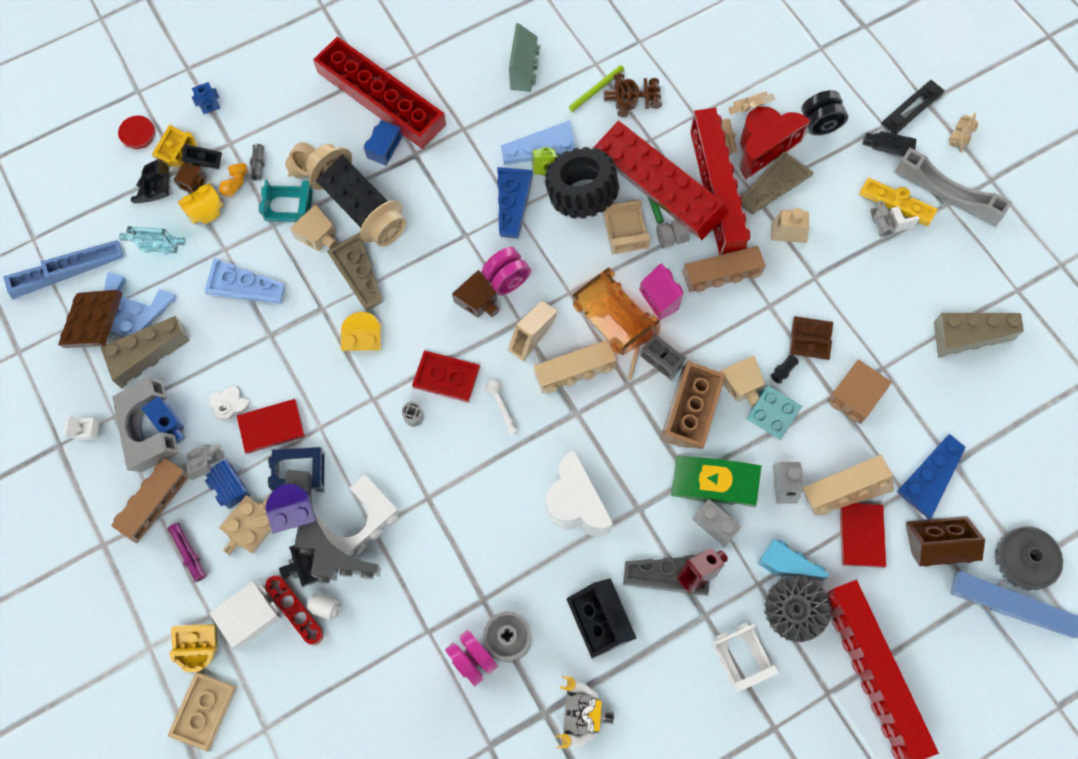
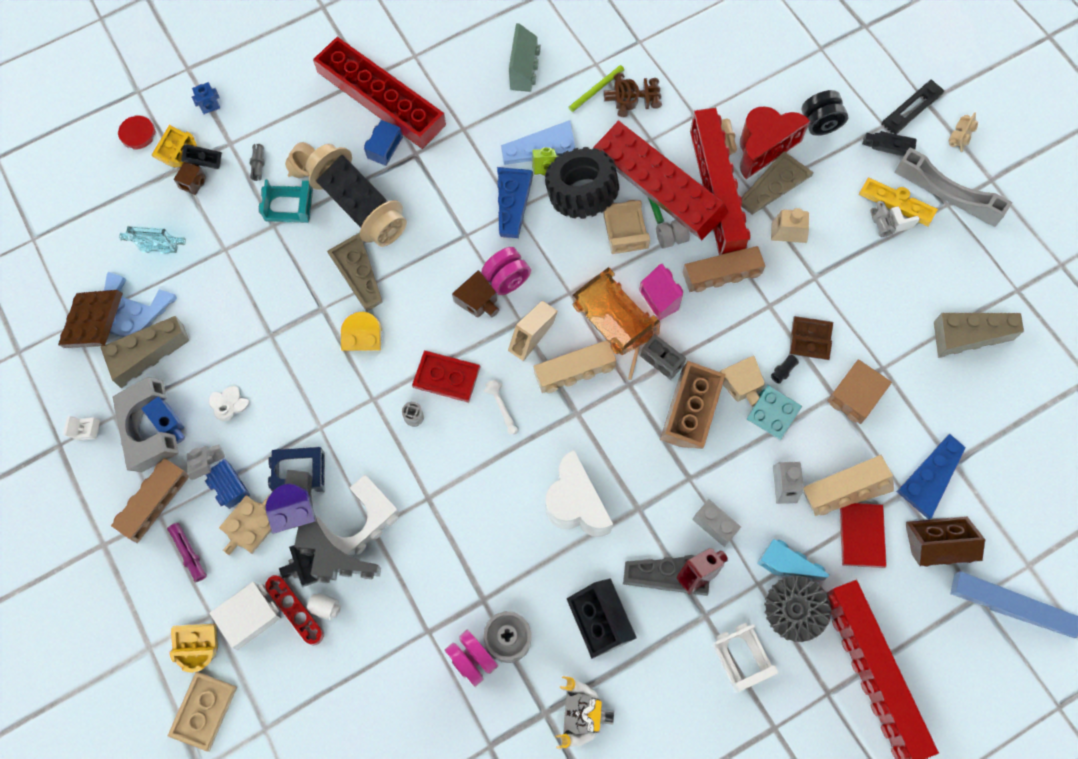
(61, 268): medium blue slope -> none
(153, 182): black slope -> none
(202, 205): yellow slope -> none
(231, 186): light orange arm -> none
(233, 282): light blue wing -> none
(270, 426): red tile -> none
(315, 230): tan torso -> none
(716, 480): green slope -> none
(756, 101): tan plate -> none
(1029, 558): dark grey wheel -> none

